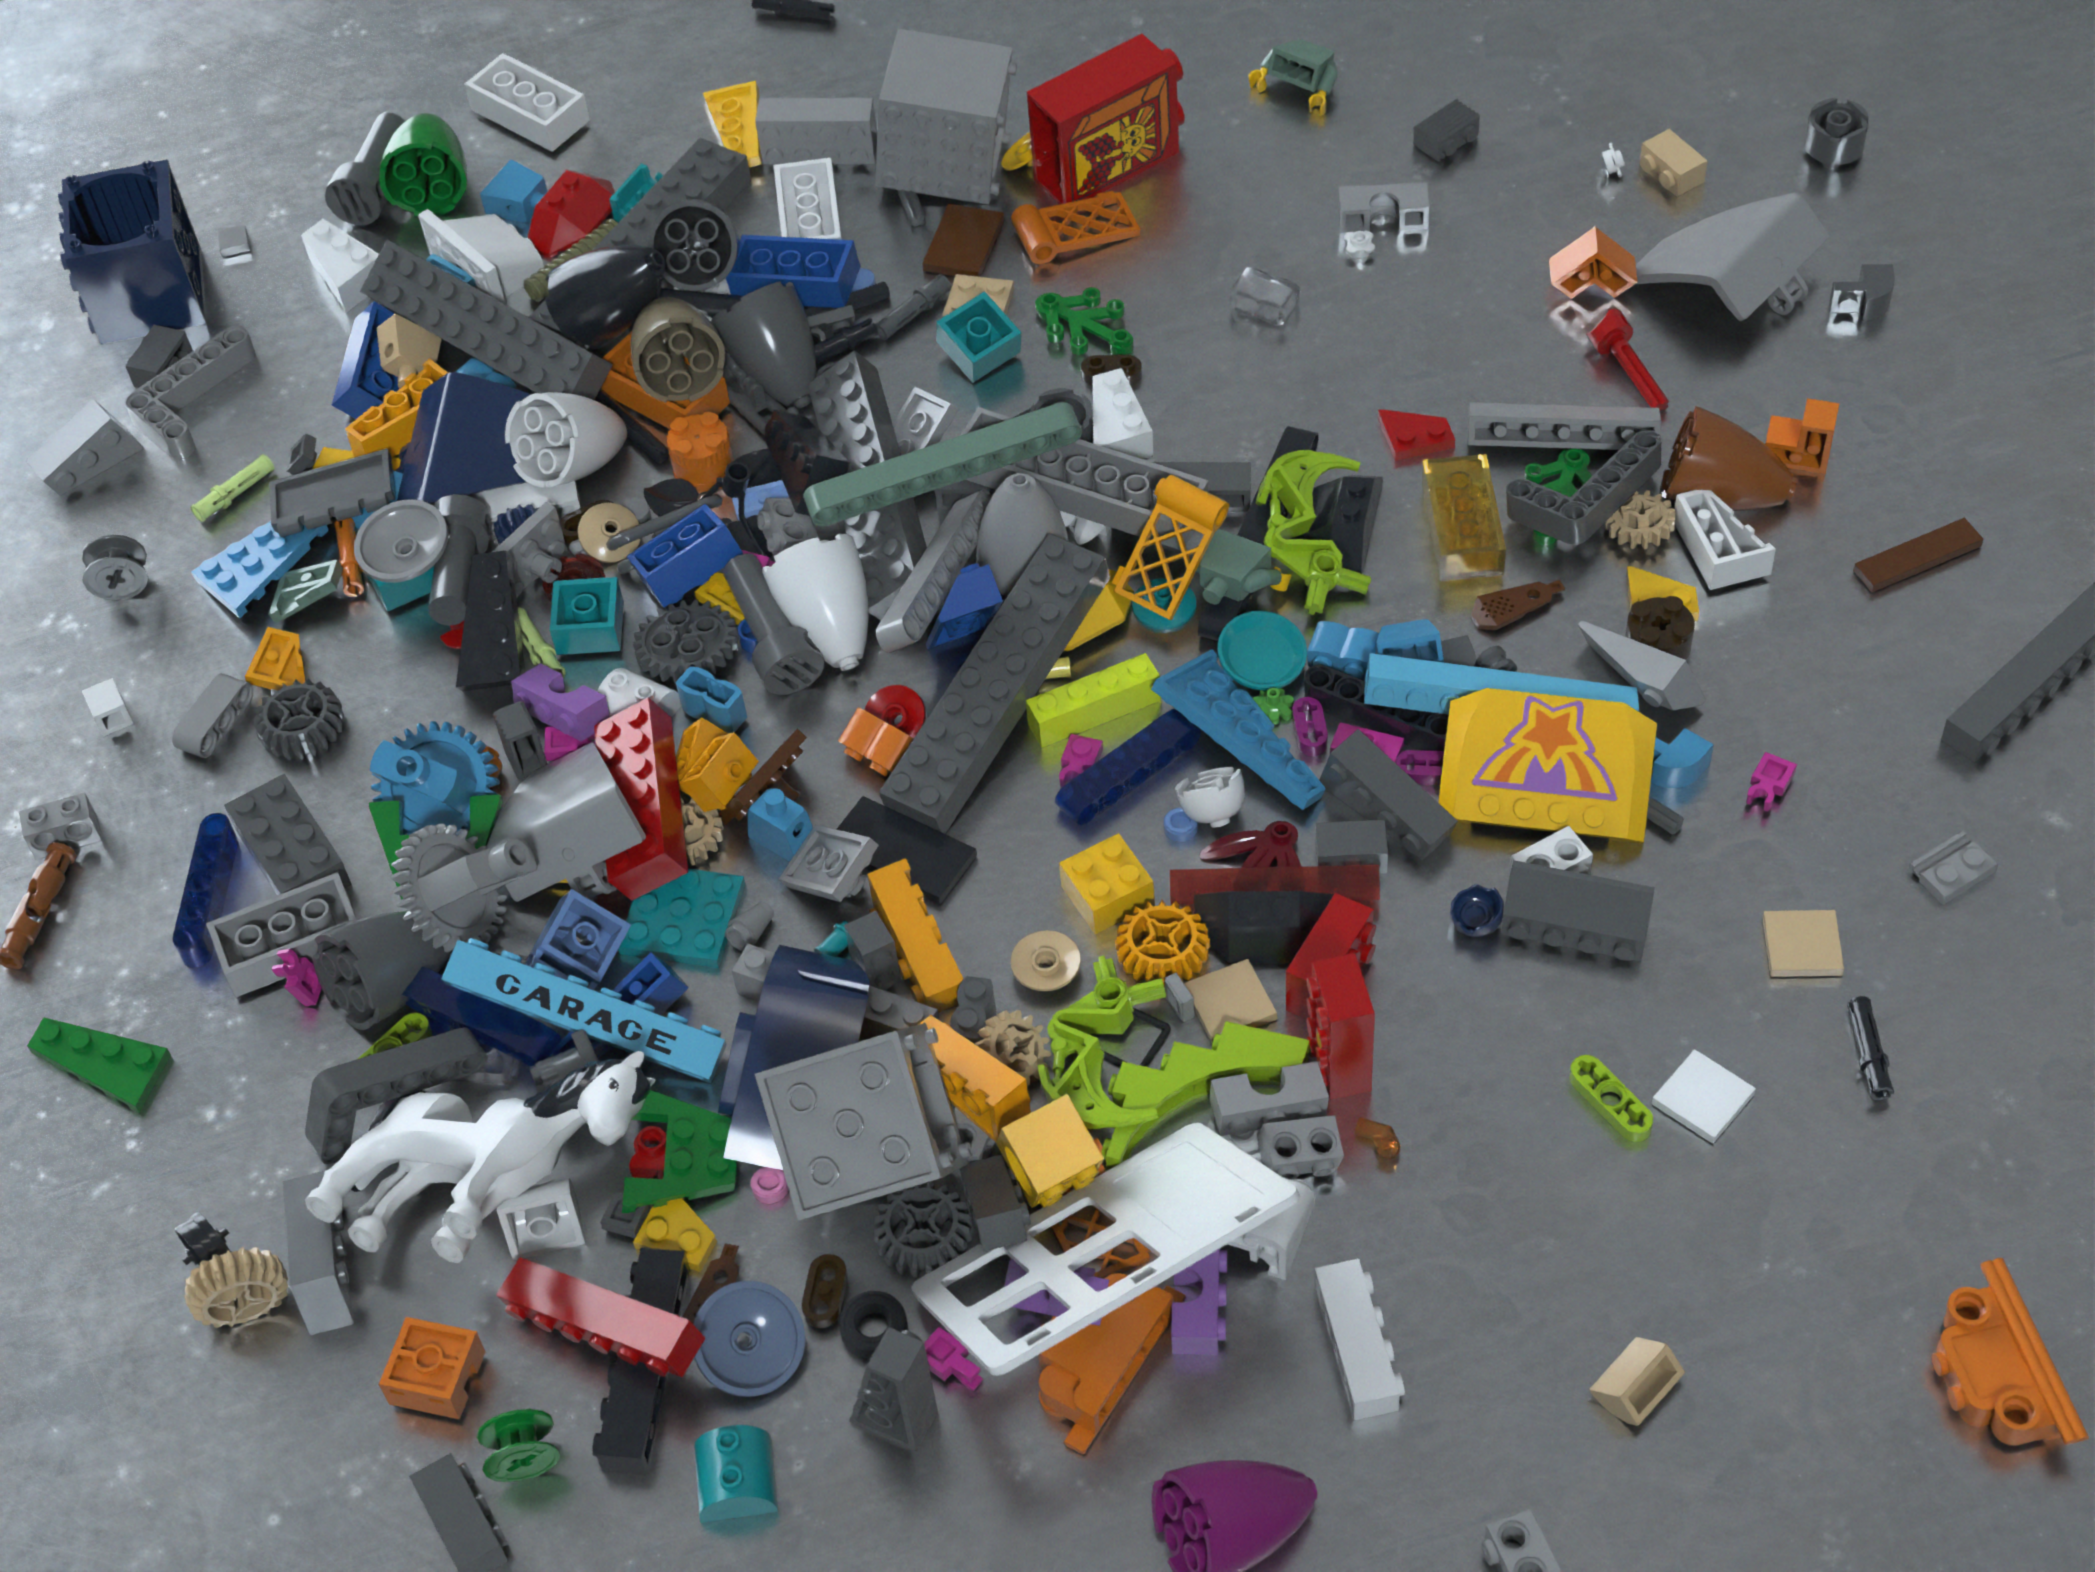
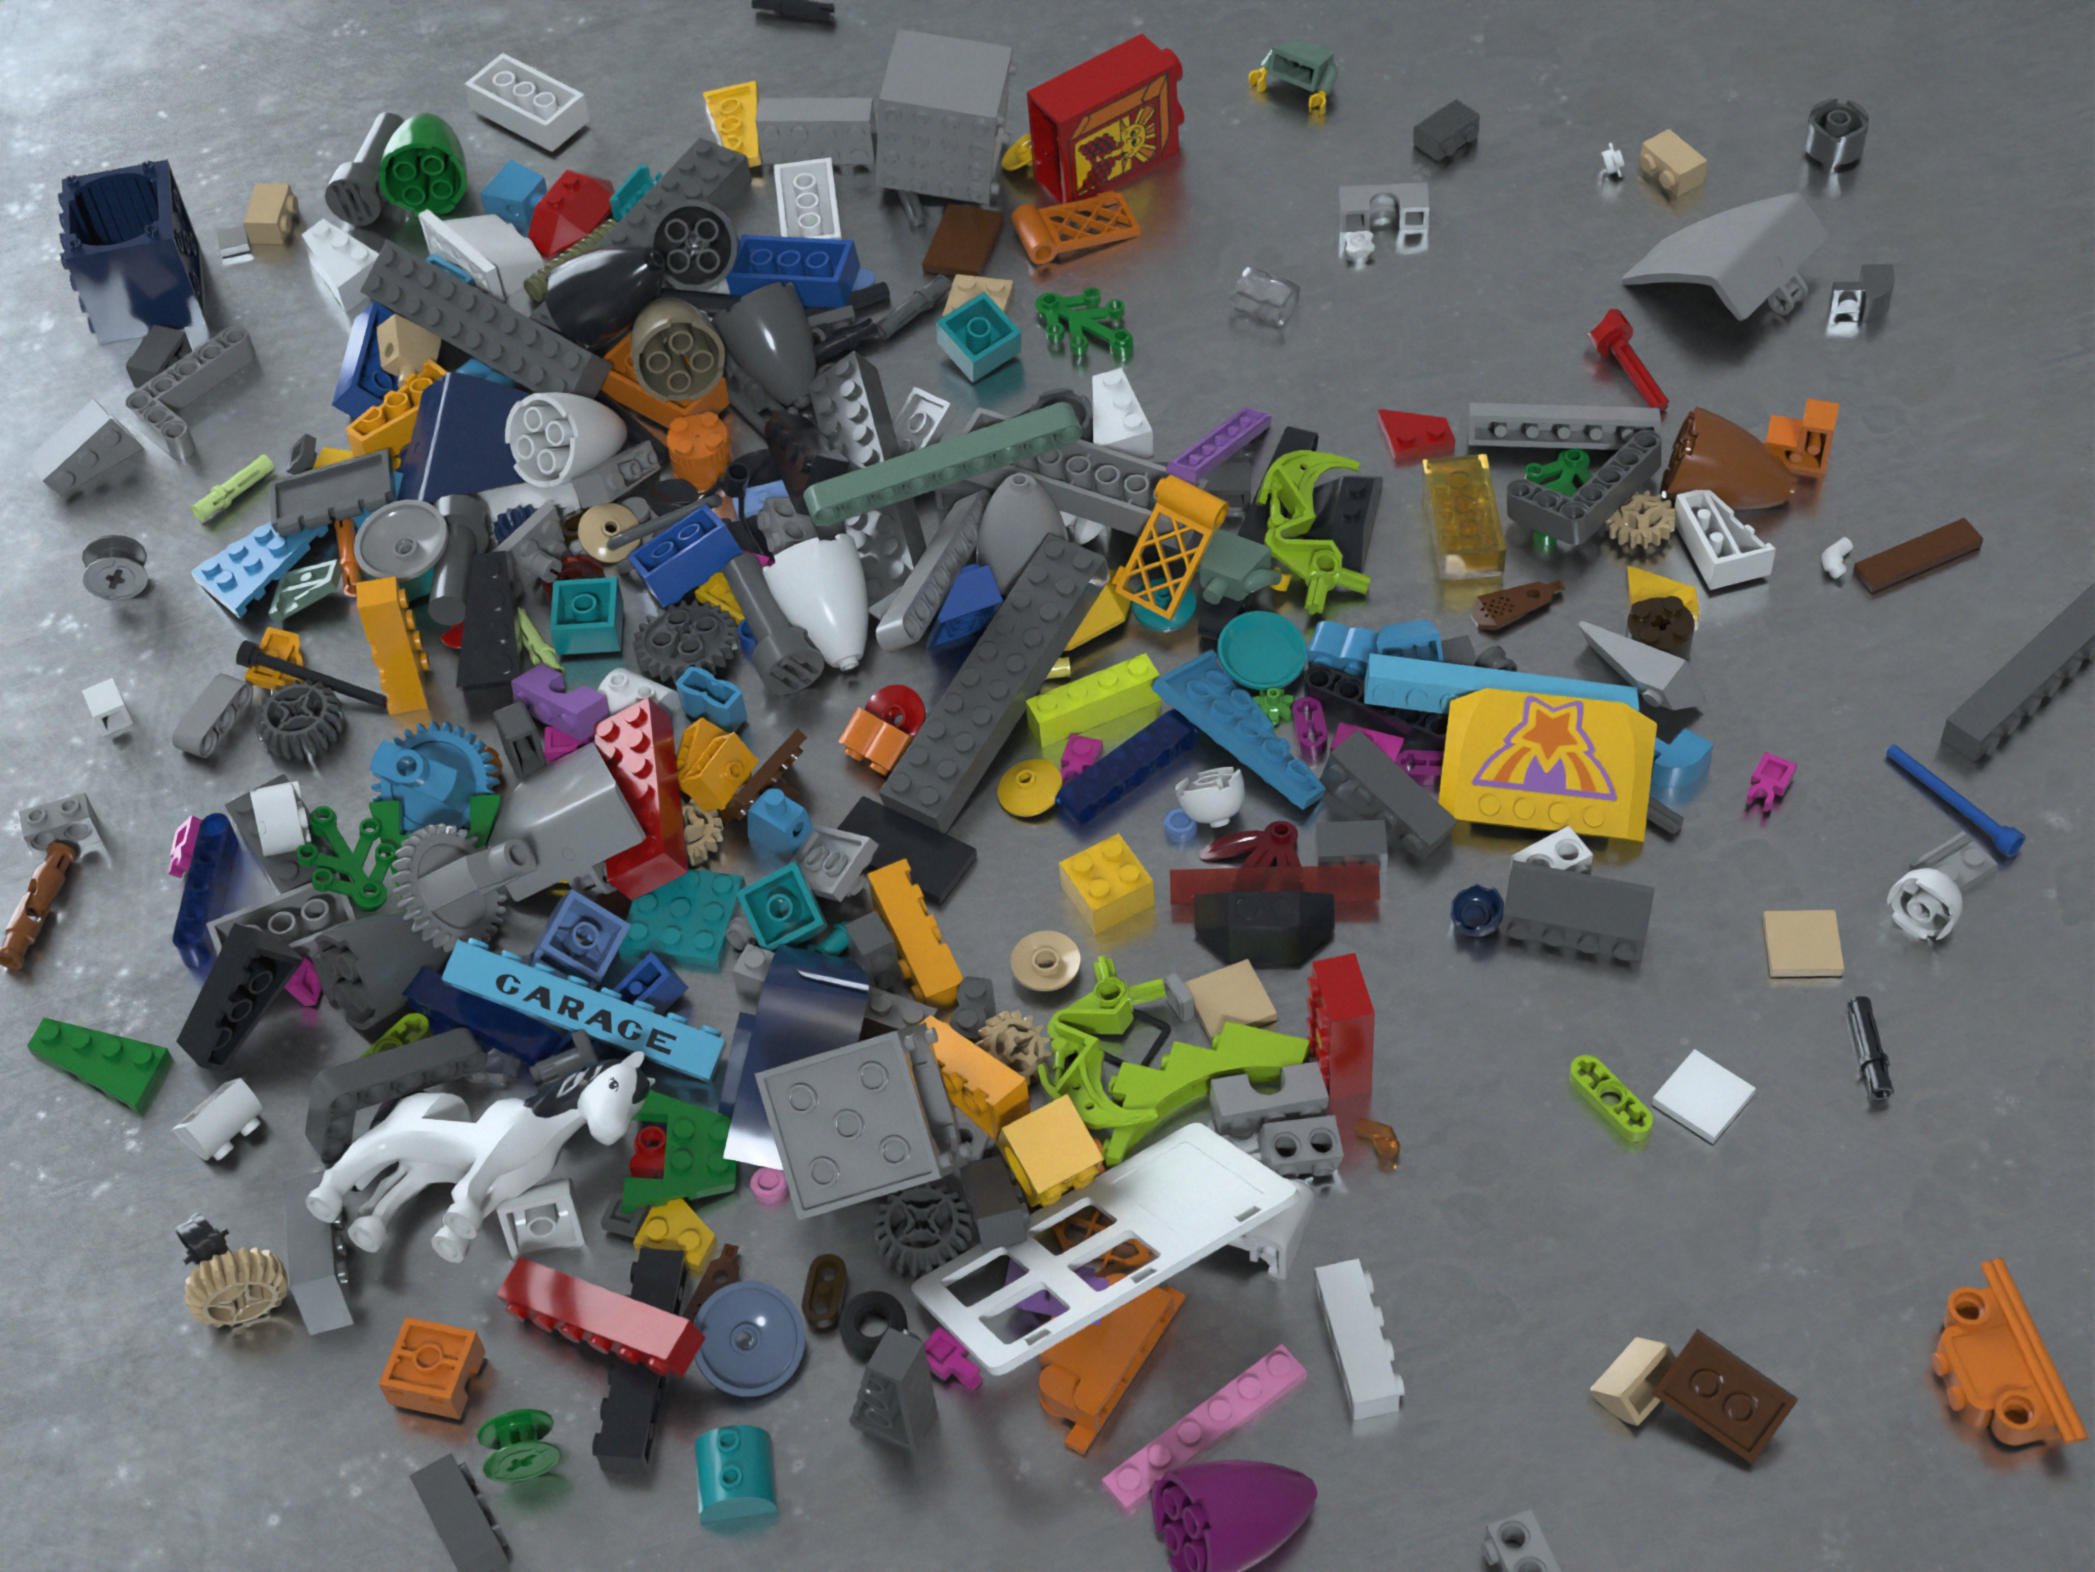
(183, 846): none -> dark pink plate
(218, 1119): none -> white brick
(236, 995): none -> black wedge
(251, 655): none -> black piece
(270, 213): none -> tan brick
(280, 818): none -> white brick
(348, 862): none -> green plant
(394, 643): none -> light orange wedge
(616, 475): none -> light grey slope
(782, 908): none -> teal brick
(1031, 797): none -> yellow dish
(1104, 363): dark brown plate -> none
(1165, 932): light orange gear -> none
(1197, 1322): medium lavender arch -> none
(1205, 1427): none -> bright pink plate
(1219, 445): none -> medium lavender tile
(1340, 930): red brick -> none
(1590, 261): orange brick -> none
(1724, 1396): none -> reddish brown plate
(1833, 557): none -> white arm
(1926, 903): none -> white cylinder
(2007, 839): none -> blue piece

